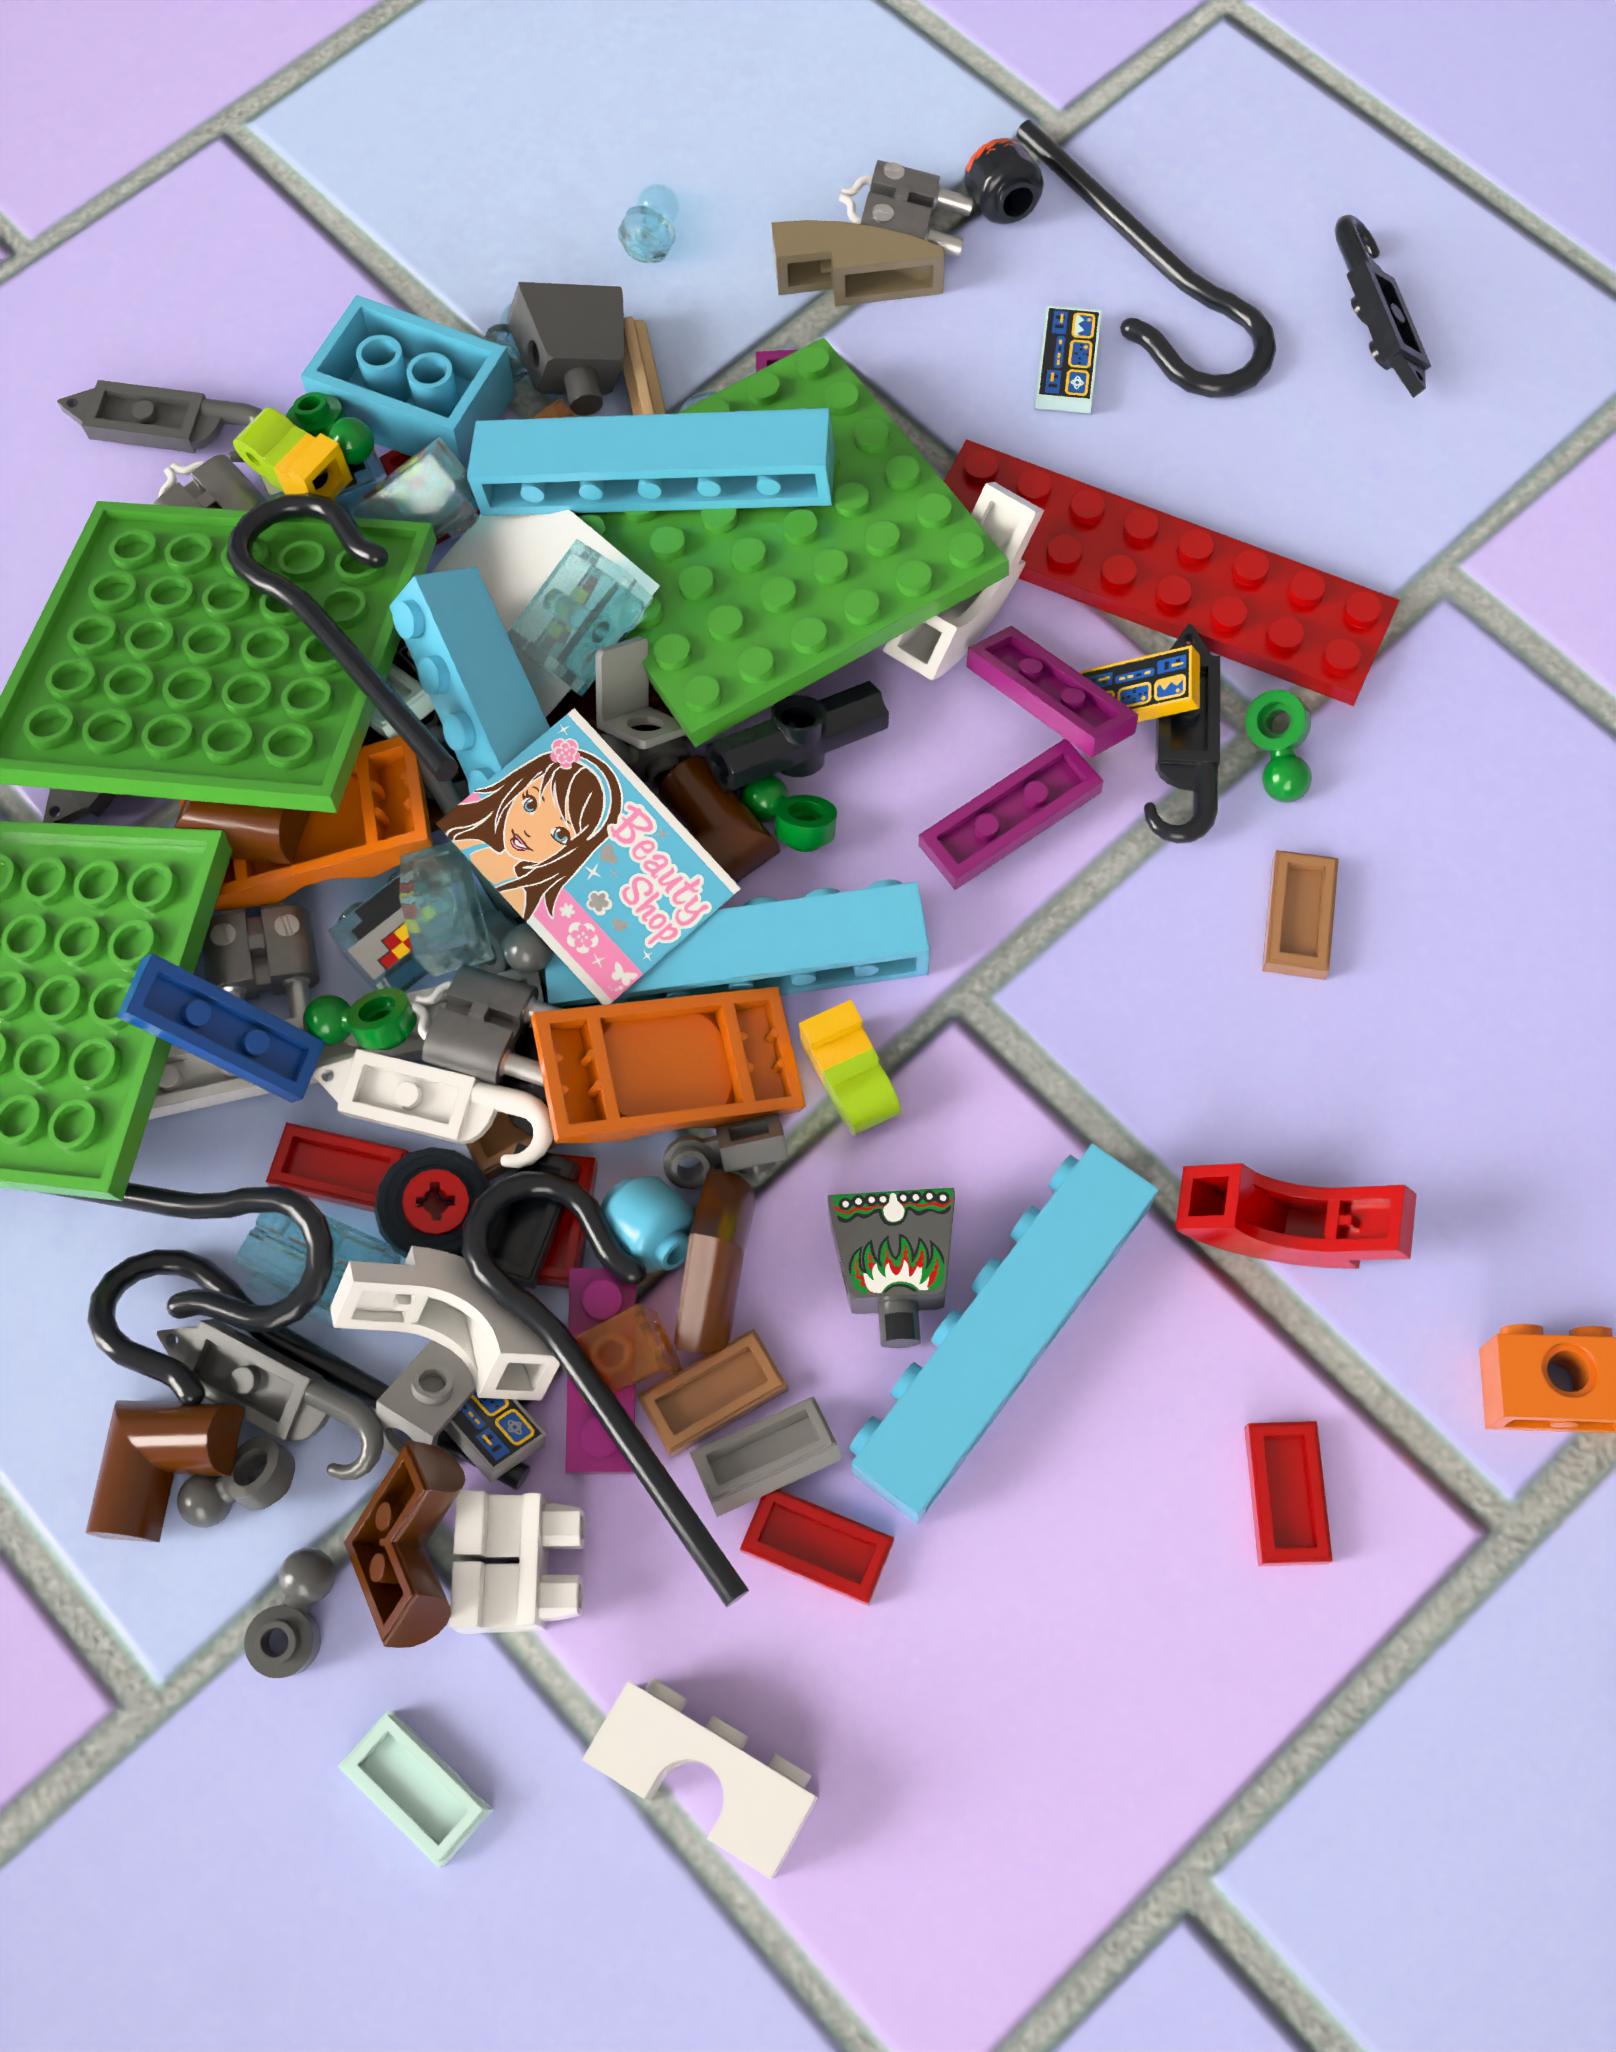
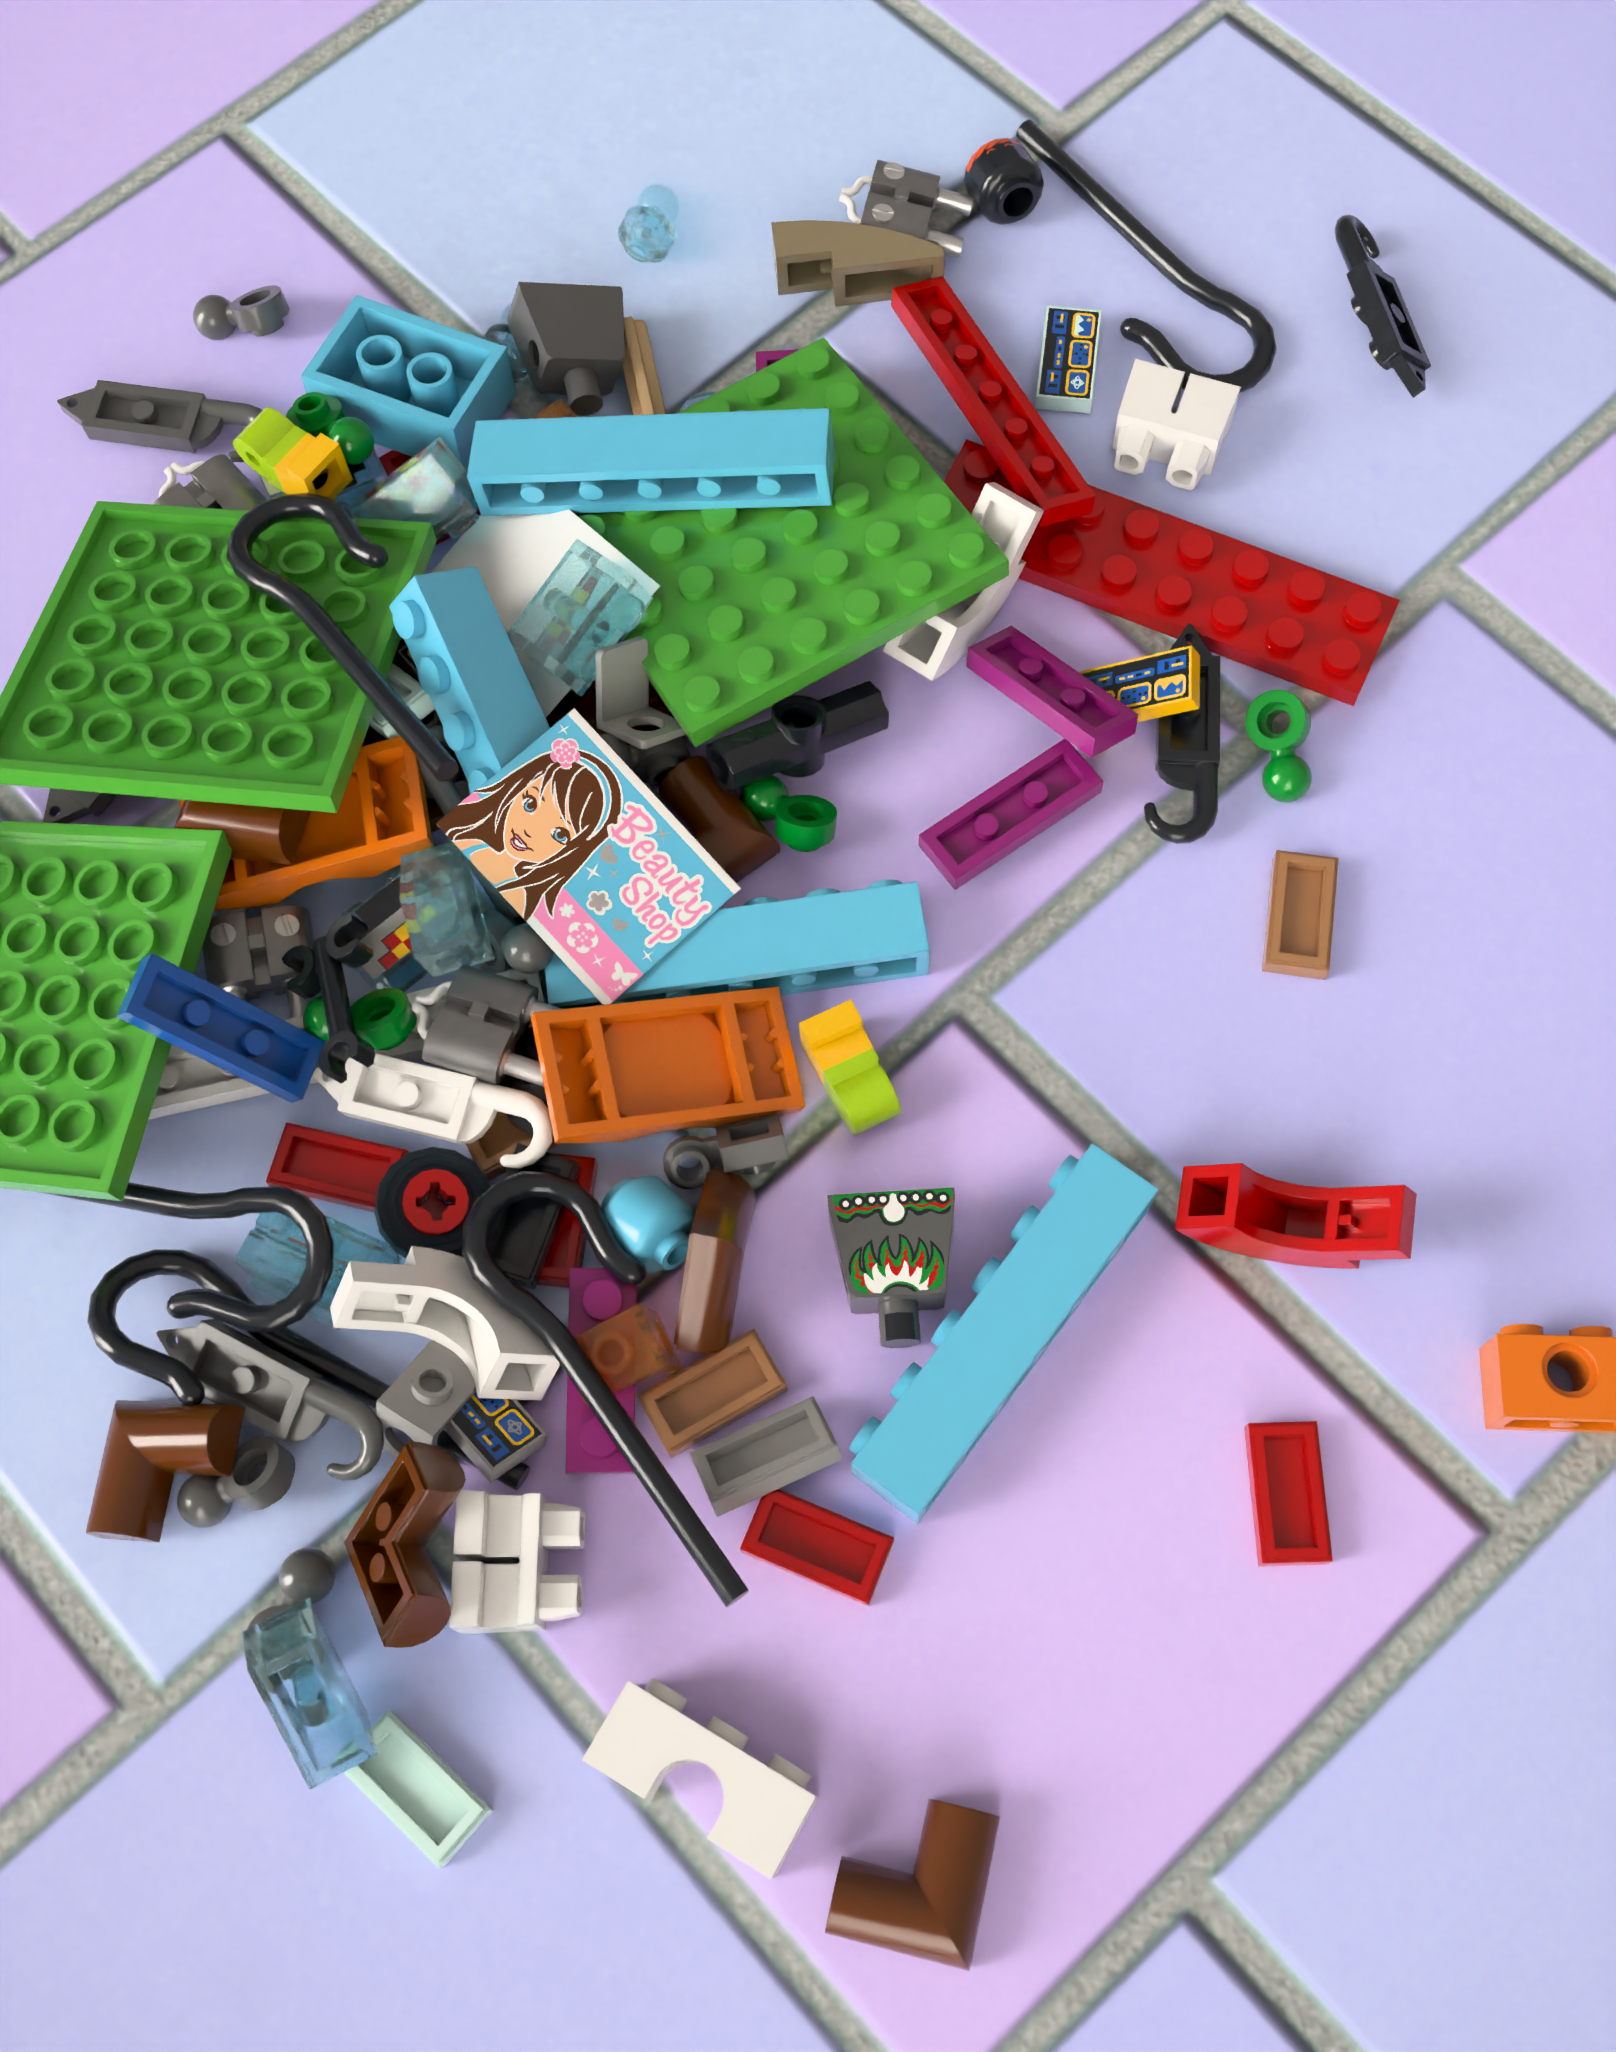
(253, 311): none -> dark grey plate
(308, 1693): none -> clear light blue brick
(323, 972): none -> black bar
(924, 1912): none -> reddish brown brick
(992, 401): none -> red plate
(1154, 430): none -> white hips

